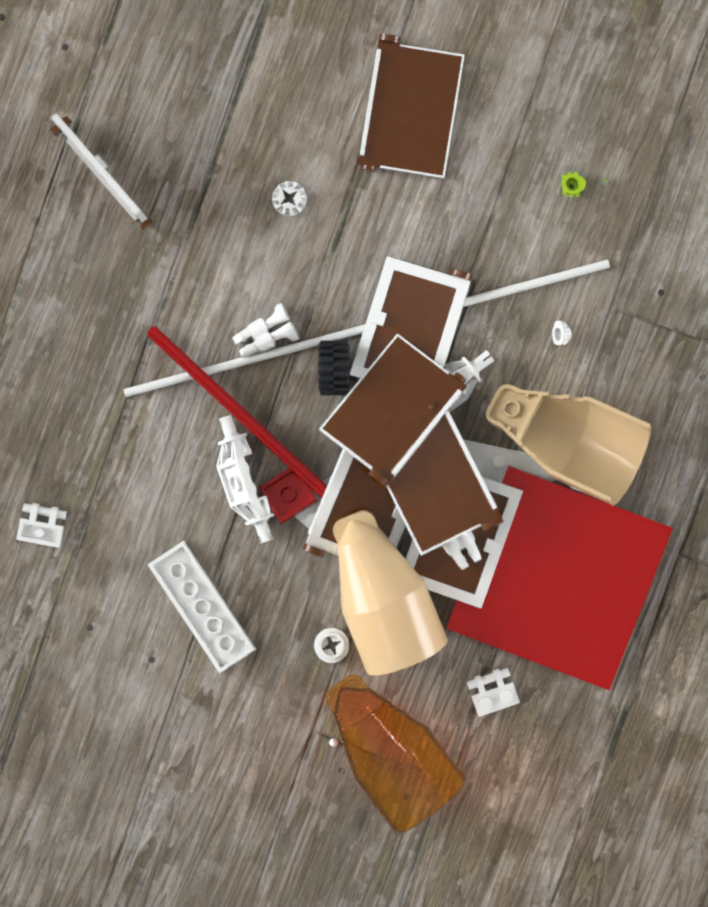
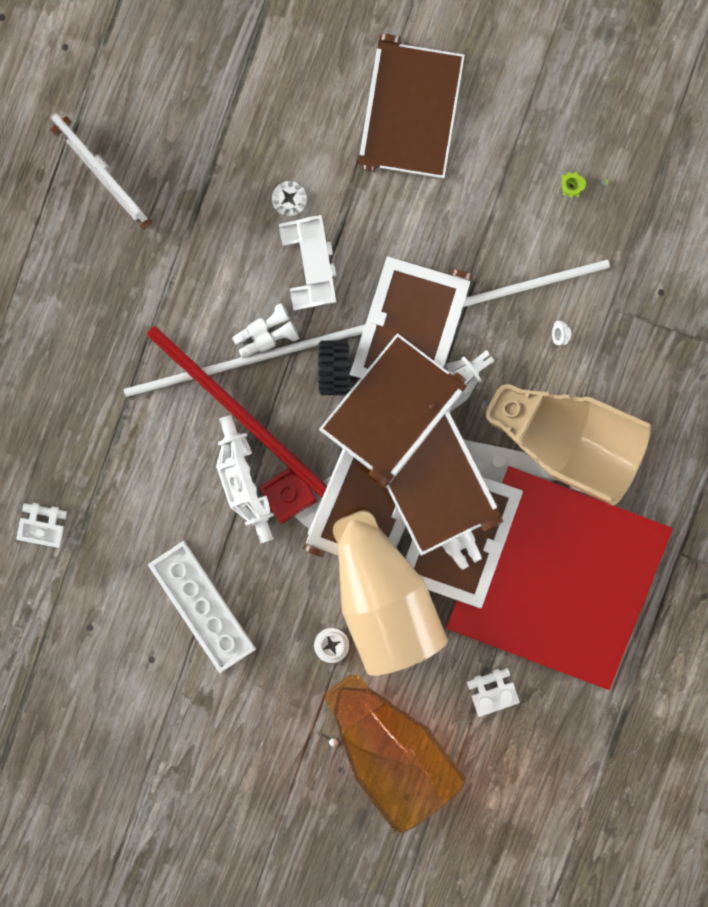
(315, 259): none -> white bracket

